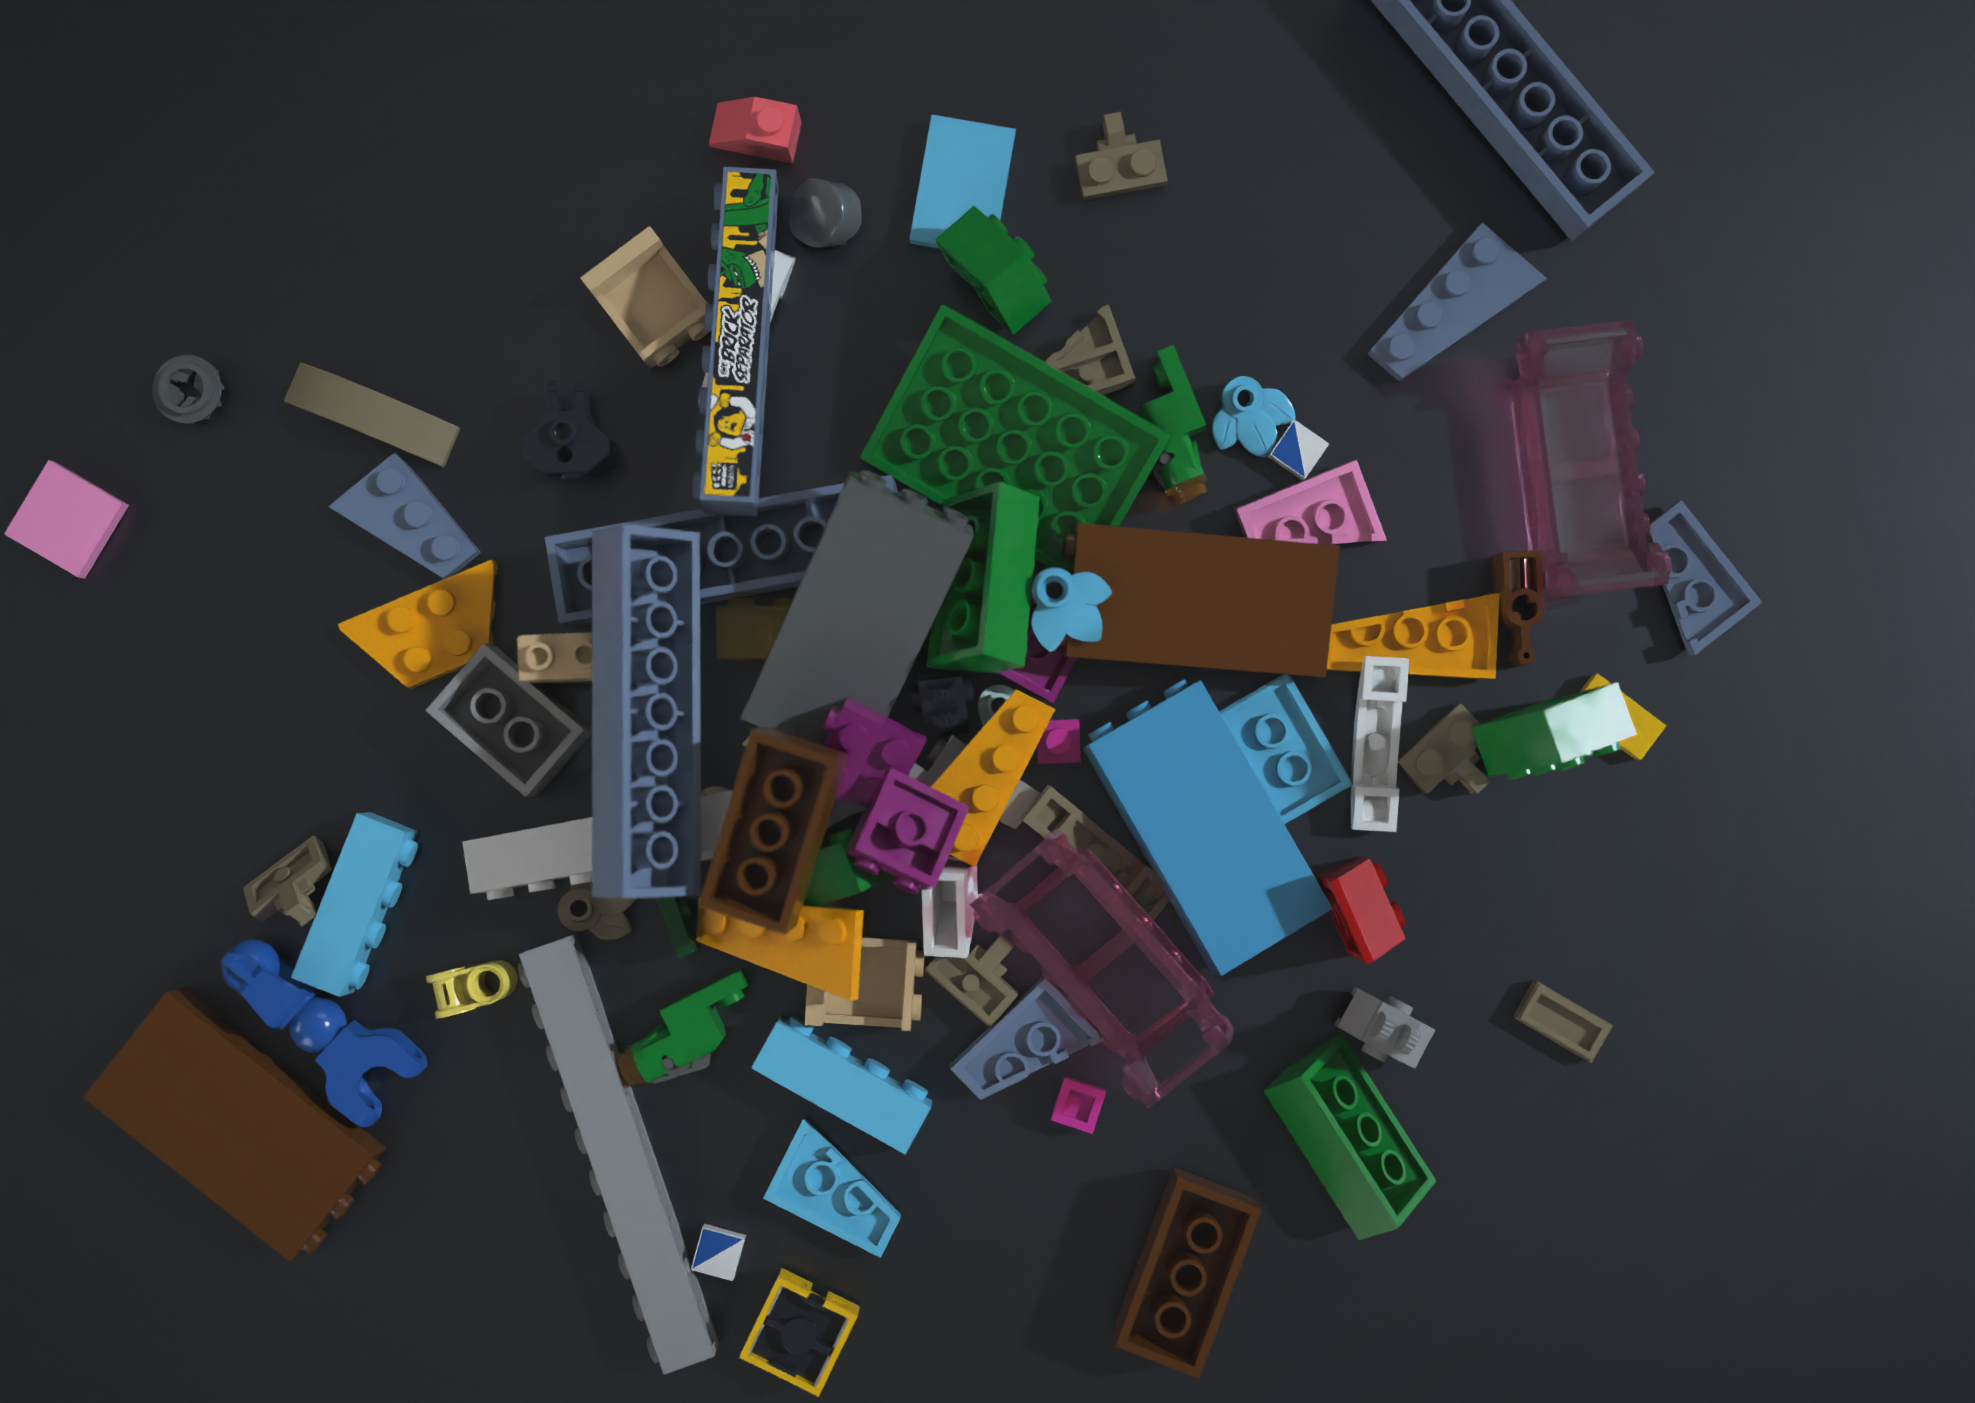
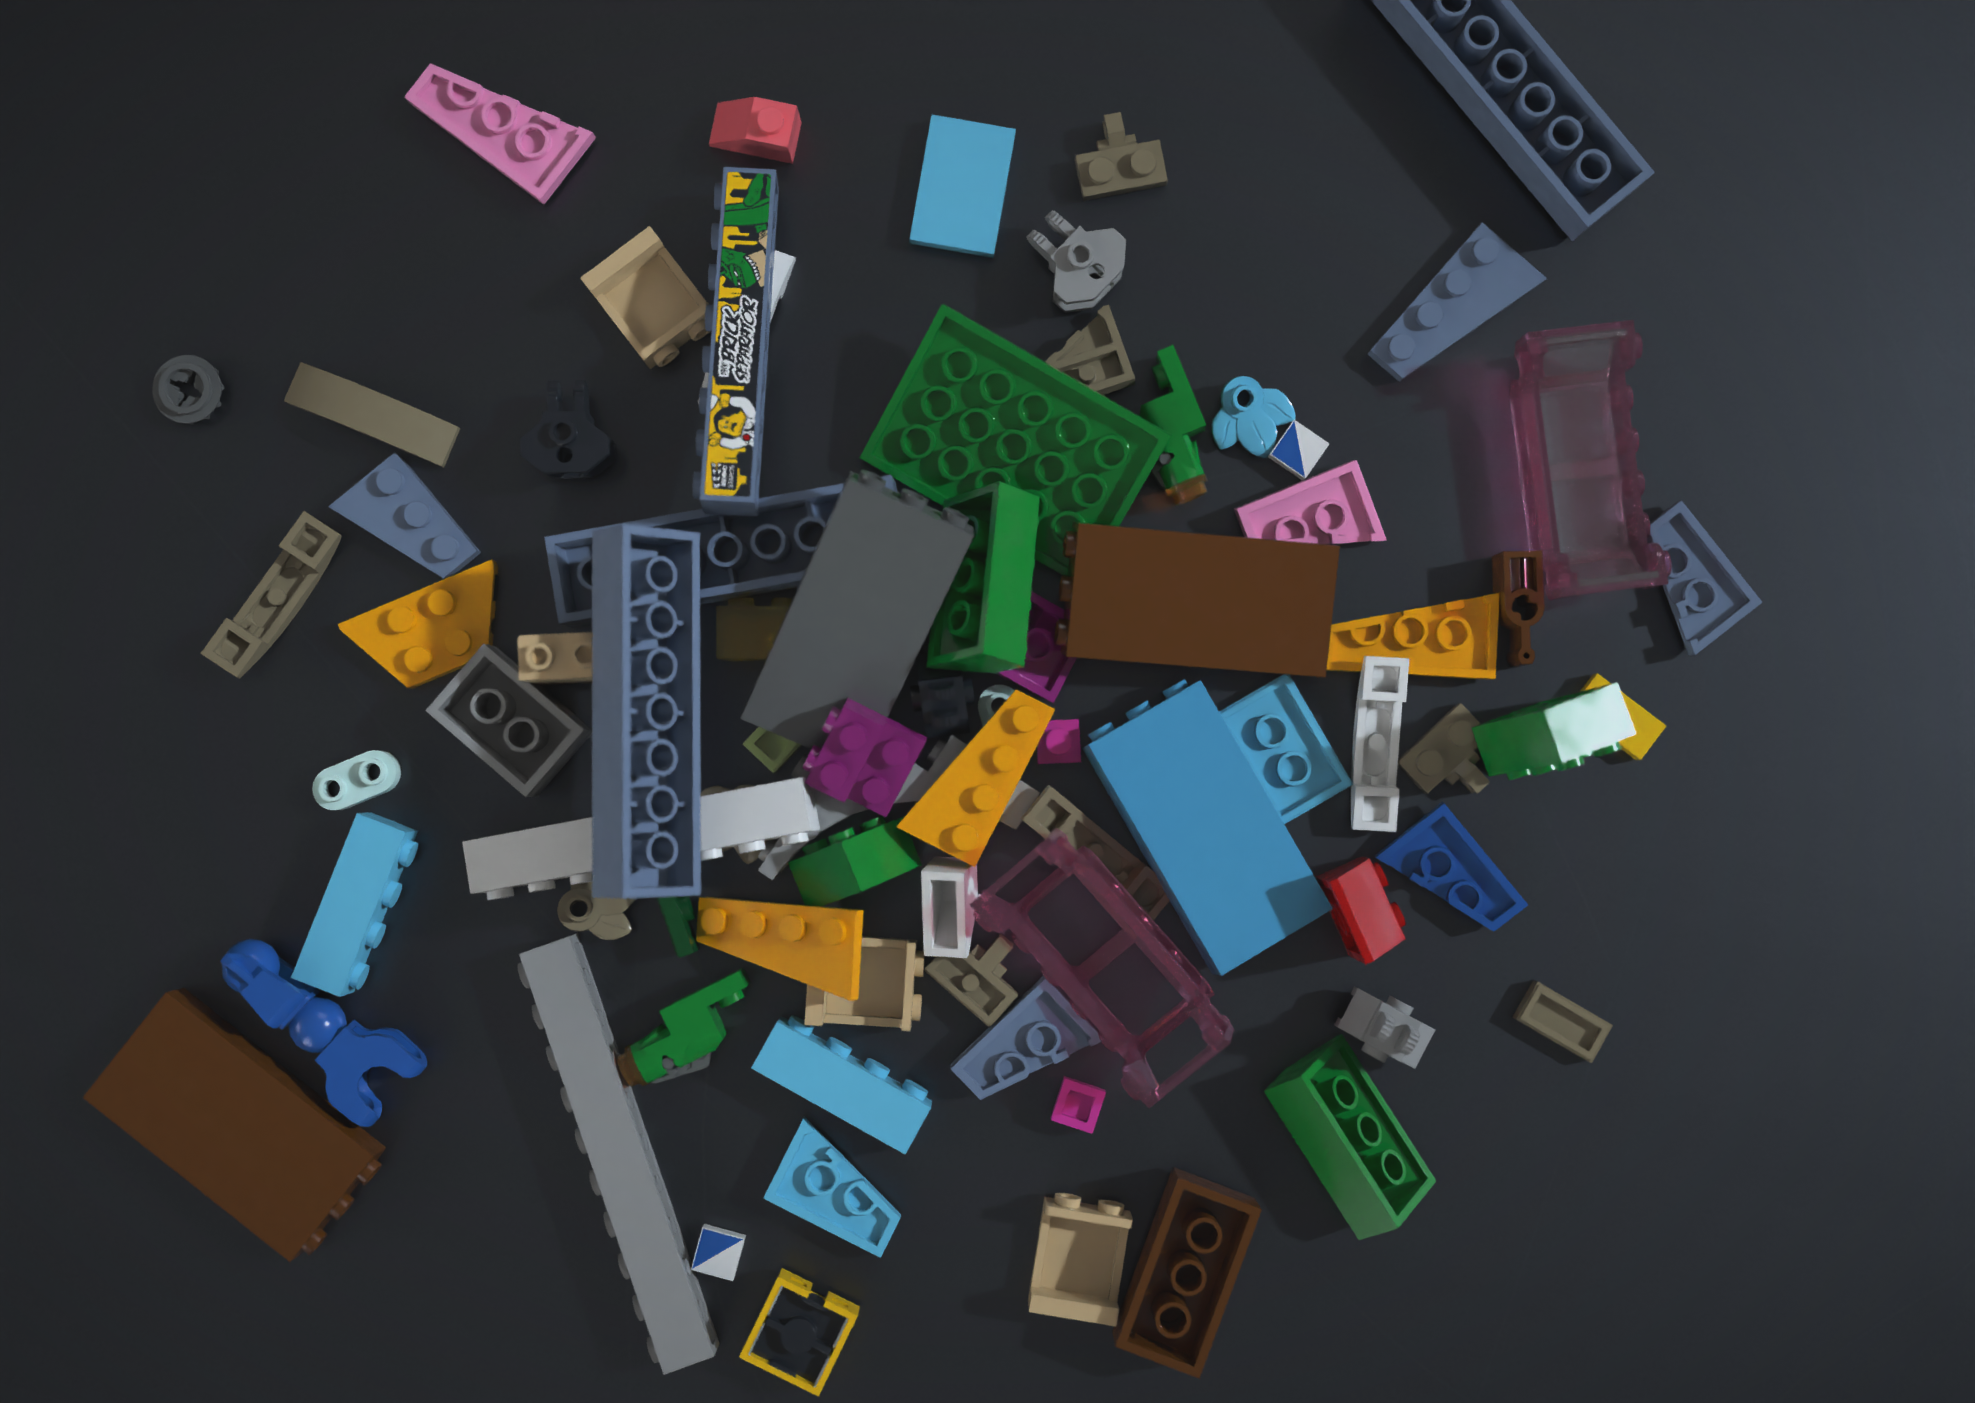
(66, 519): bright pink tile -> none
(276, 598): none -> dark tan slope
(289, 883): dark tan hinge -> none
(355, 780): none -> light aqua plate
(465, 987): light yellow piece -> none
(513, 138): none -> bright pink wing
(773, 829): reddish brown brick -> none
(824, 213): dark grey hair -> none
(907, 832): magenta plate -> none
(996, 268): green brick -> none
(1072, 612): medium azure plate -> none
(1078, 258): none -> light grey hinge
(1079, 1259): none -> tan panel
(1452, 865): none -> blue wing

